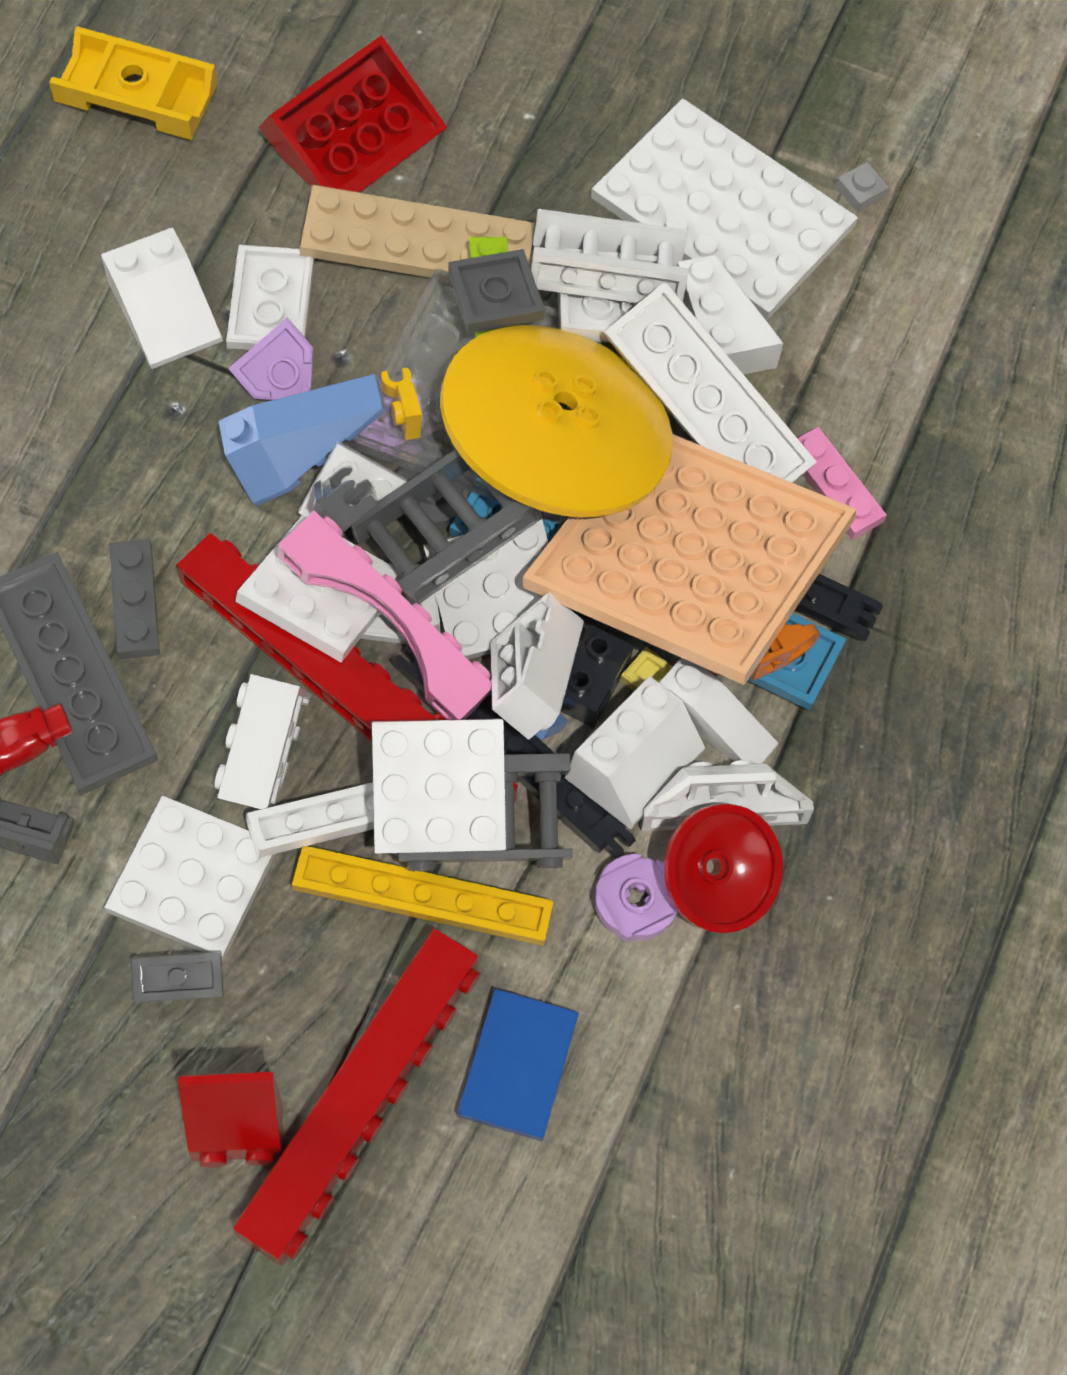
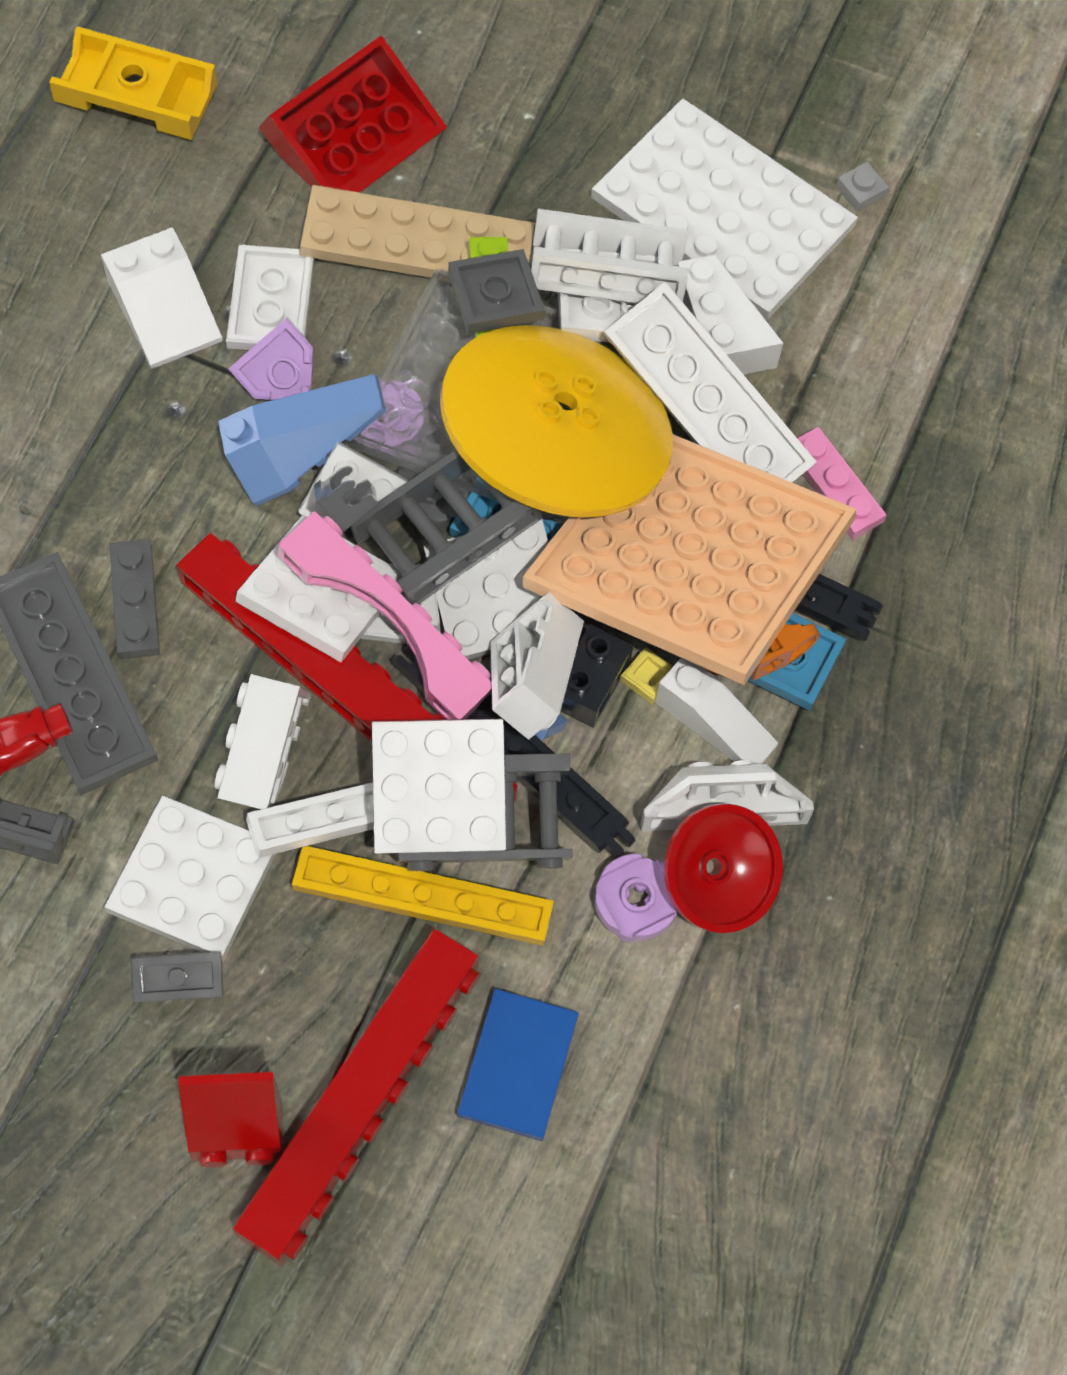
(406, 408): yellow plate -> none
(636, 752): white slope -> none

